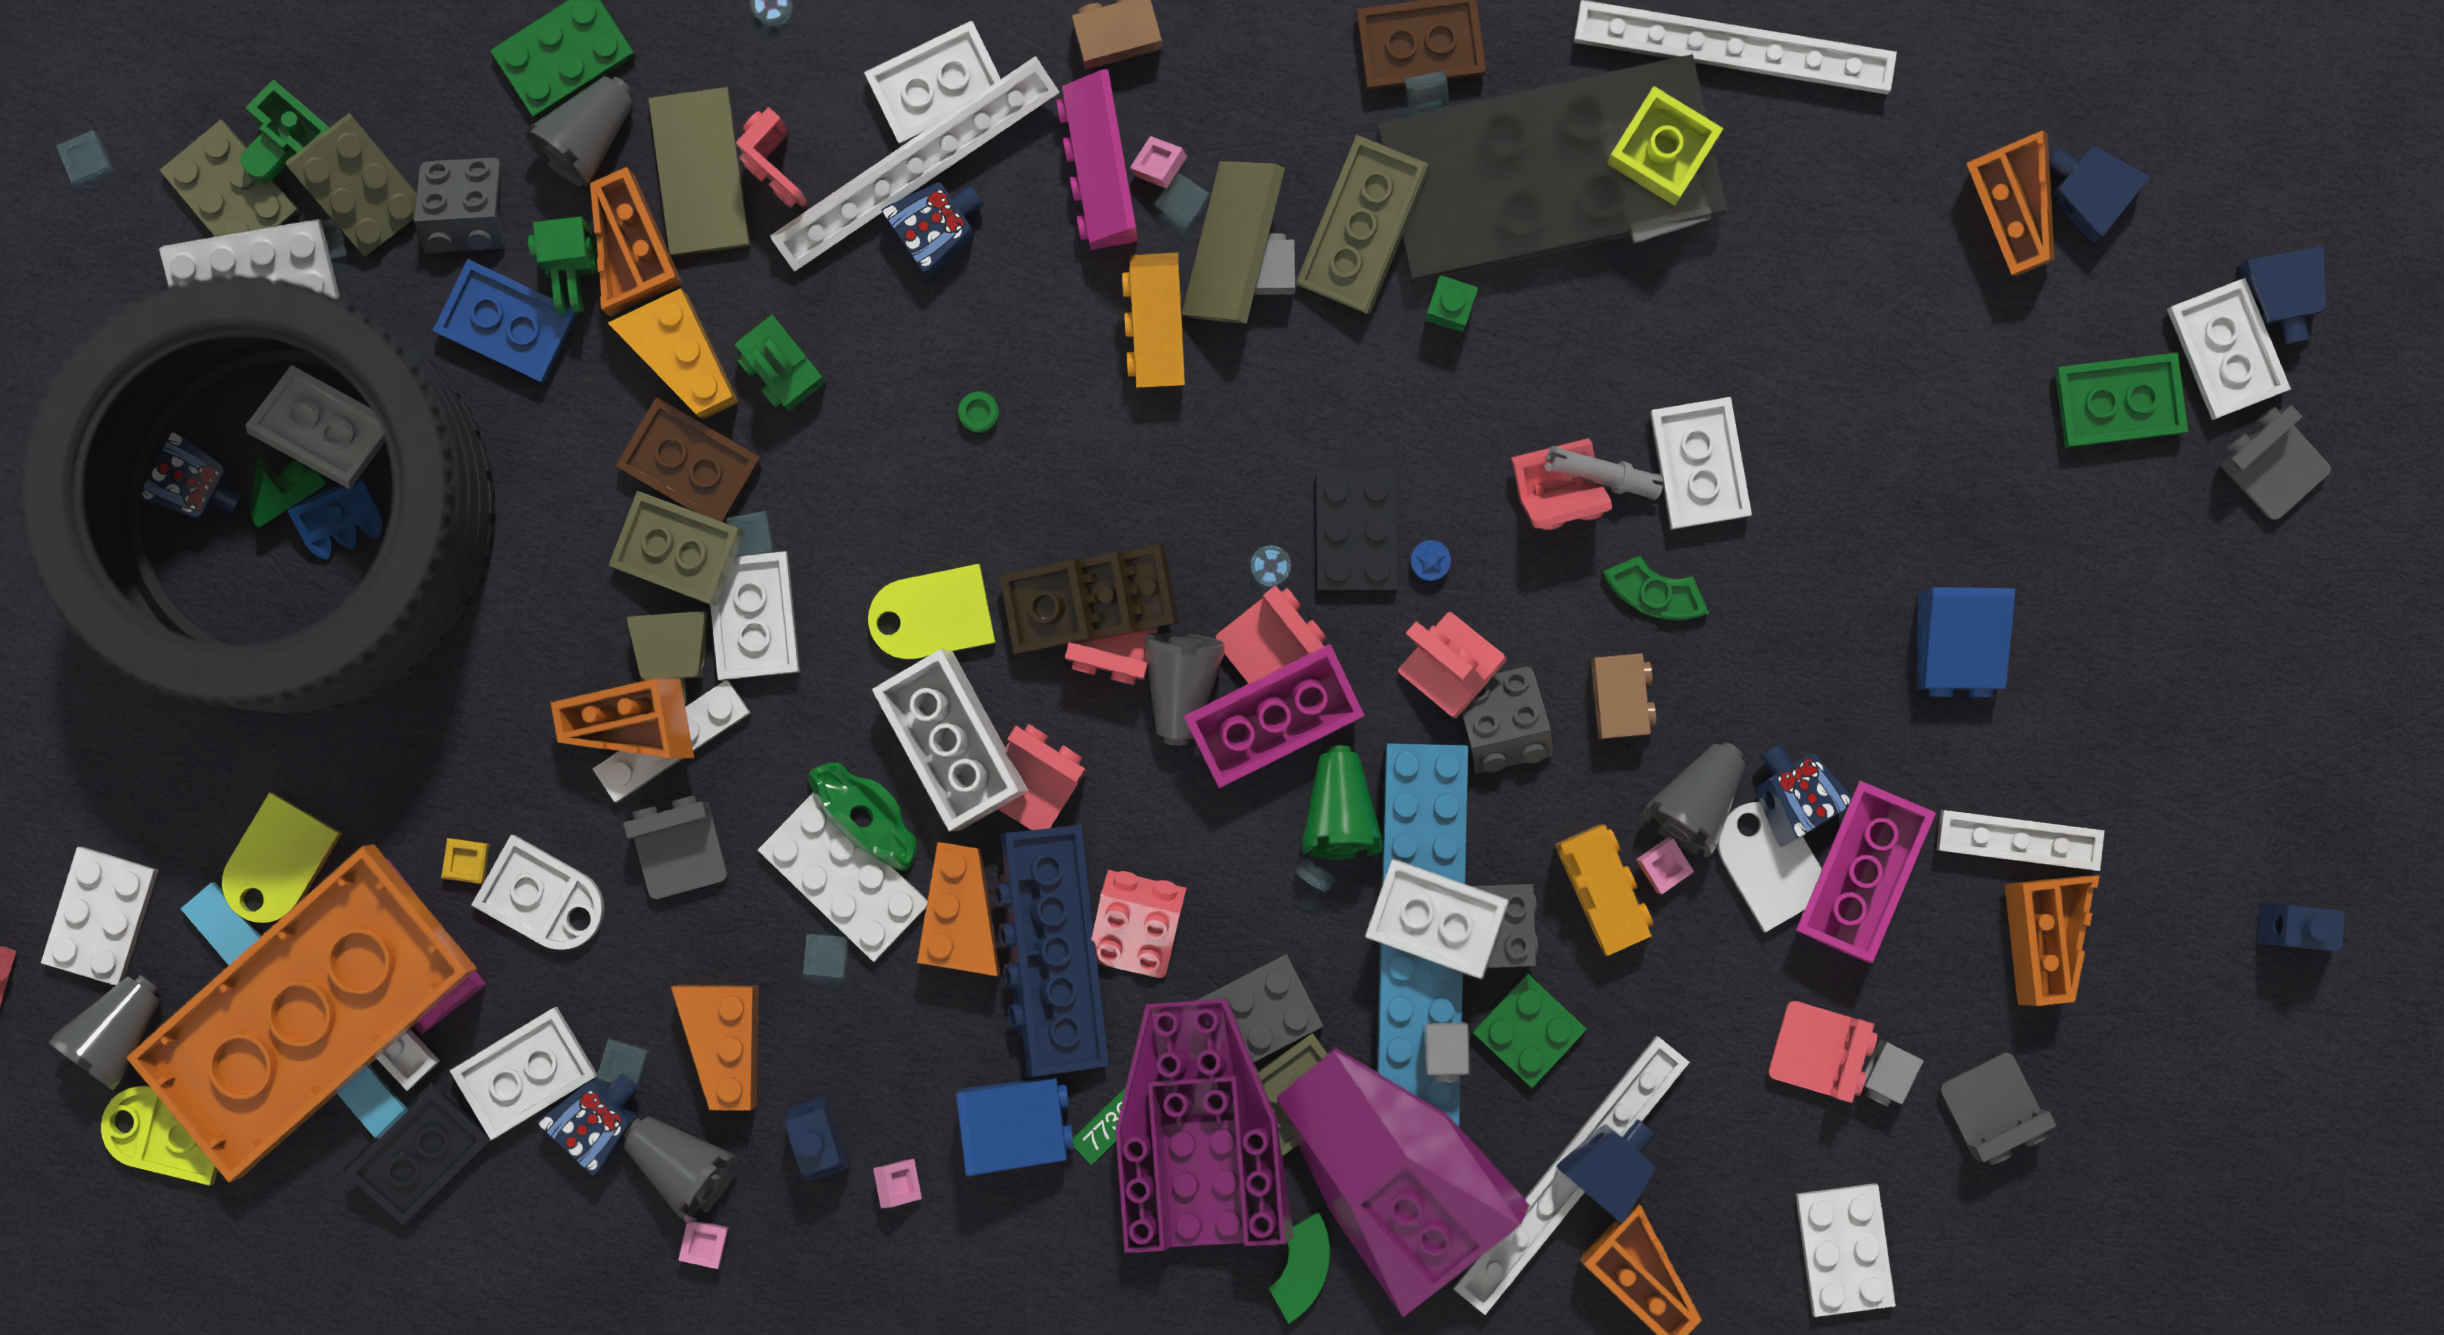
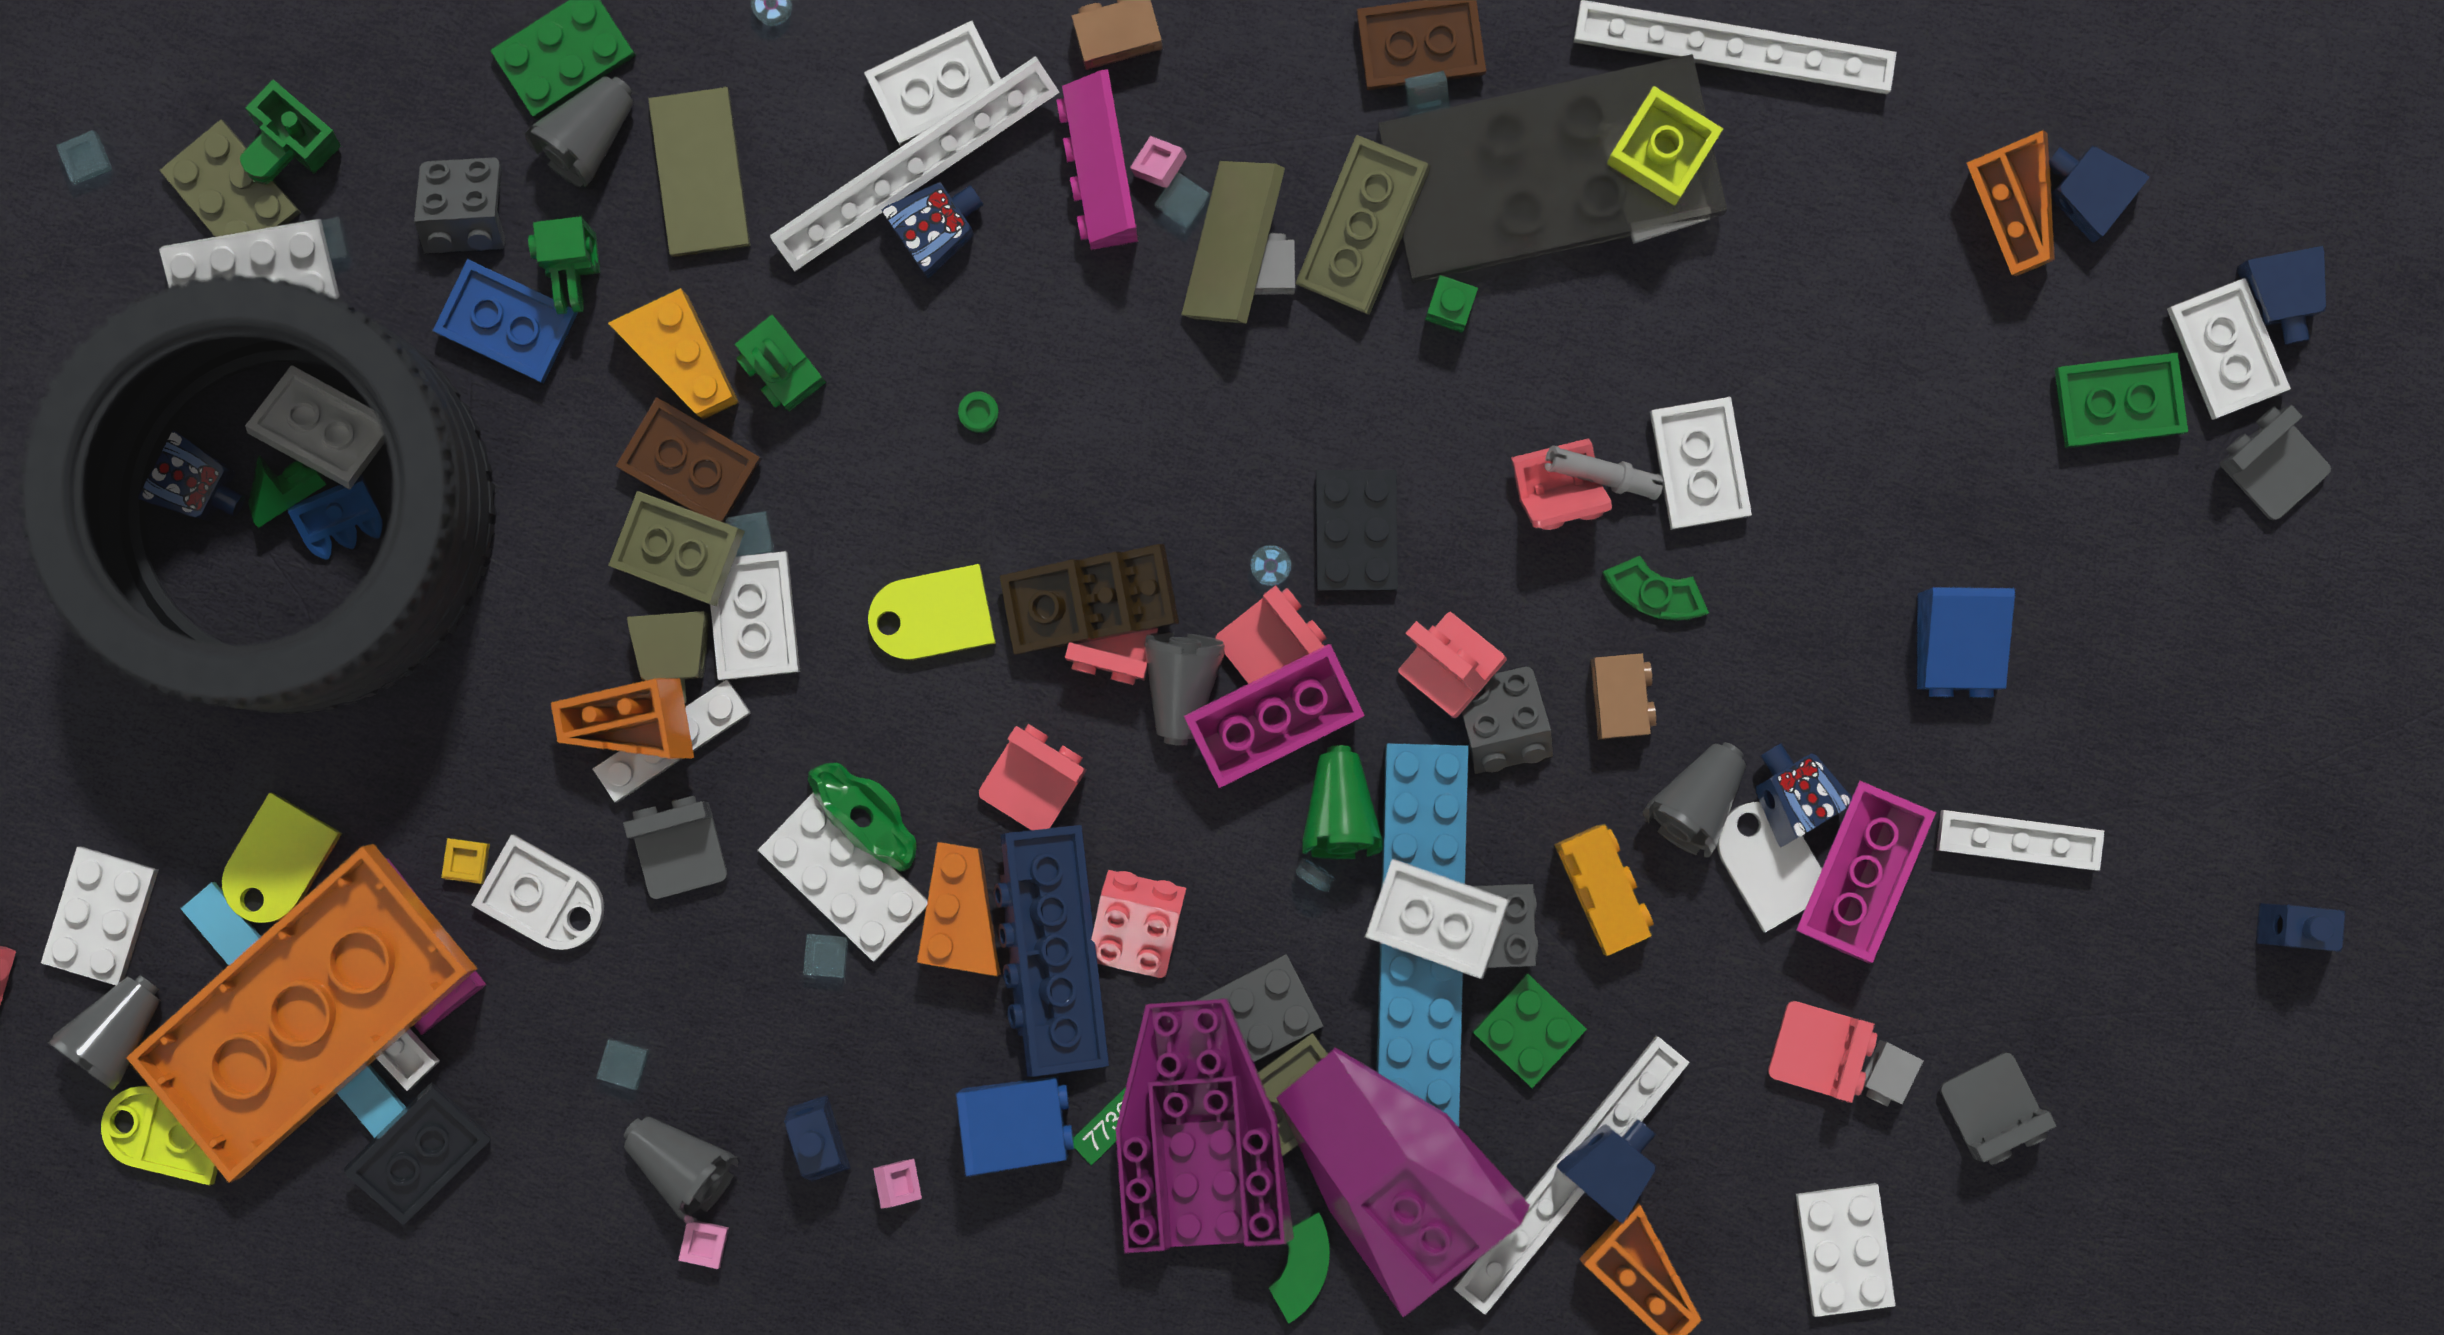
(355, 184): olive plate -> none
(523, 1073): white plate -> none
(593, 1121): torso -> none
(629, 244): orange wedge -> none
(723, 1041): orange wedge -> none
(761, 137): coral bracket -> none
(950, 740): white brick -> none
(1154, 320): light orange wedge -> none
(1430, 560): blue tile -> none
(1446, 1050): light grey brick -> none
(1664, 865): bright pink plate -> none
(2048, 936): orange wedge -> none

